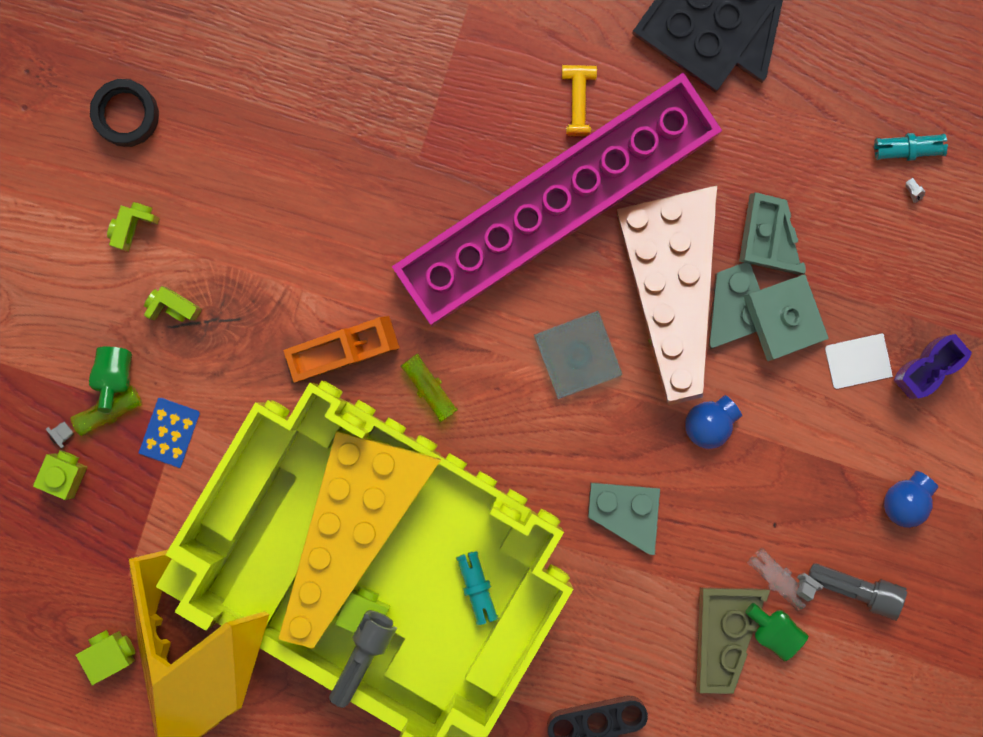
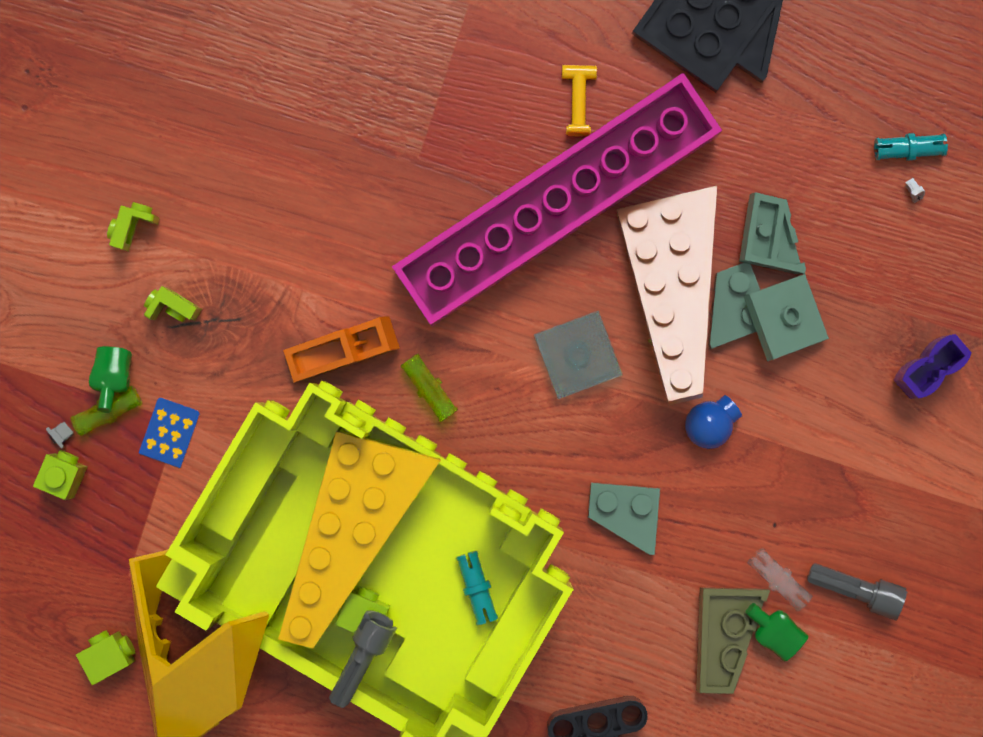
(113, 88): black tyre -> none
(807, 587): light grey piece -> none
(858, 361): white sticker -> none
(910, 501): blue piece -> none

